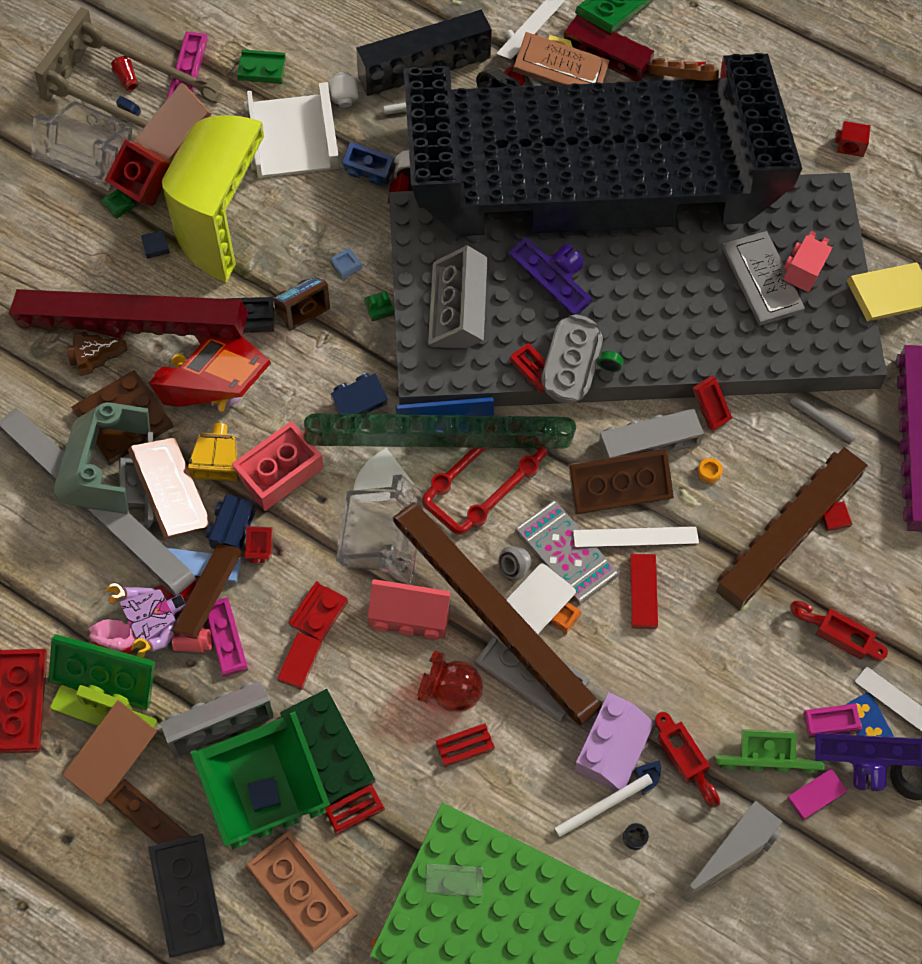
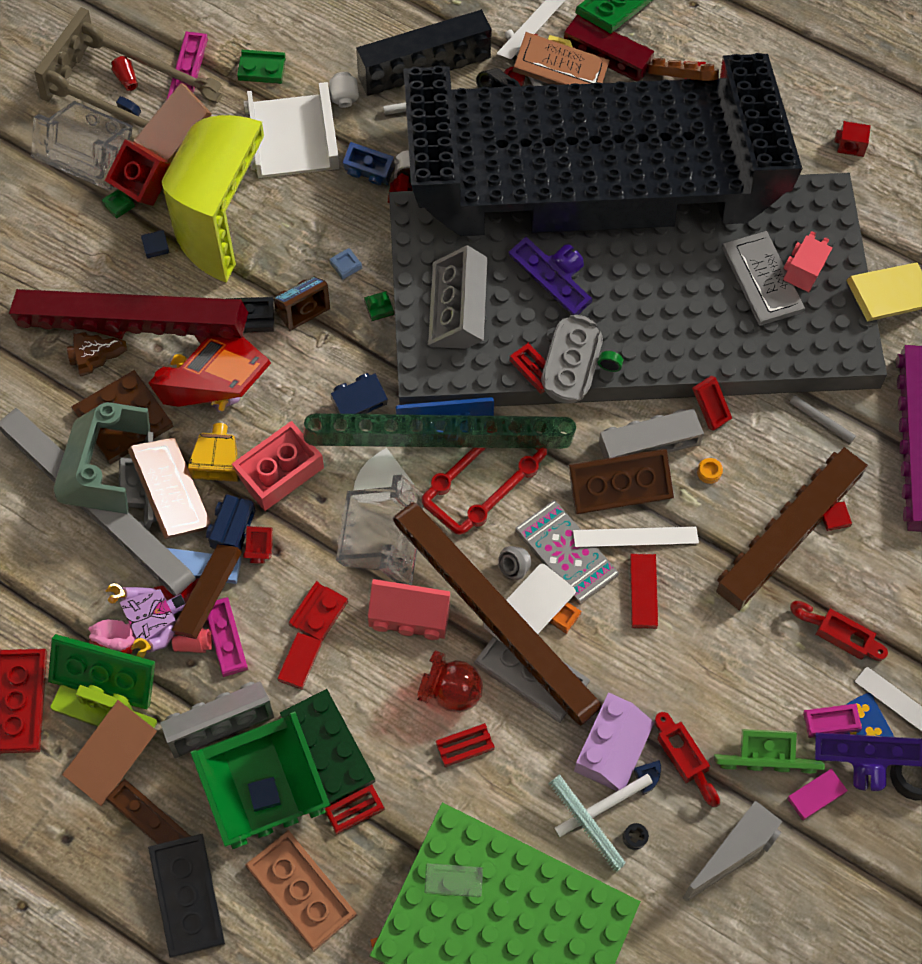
(587, 822): none -> light aqua axle

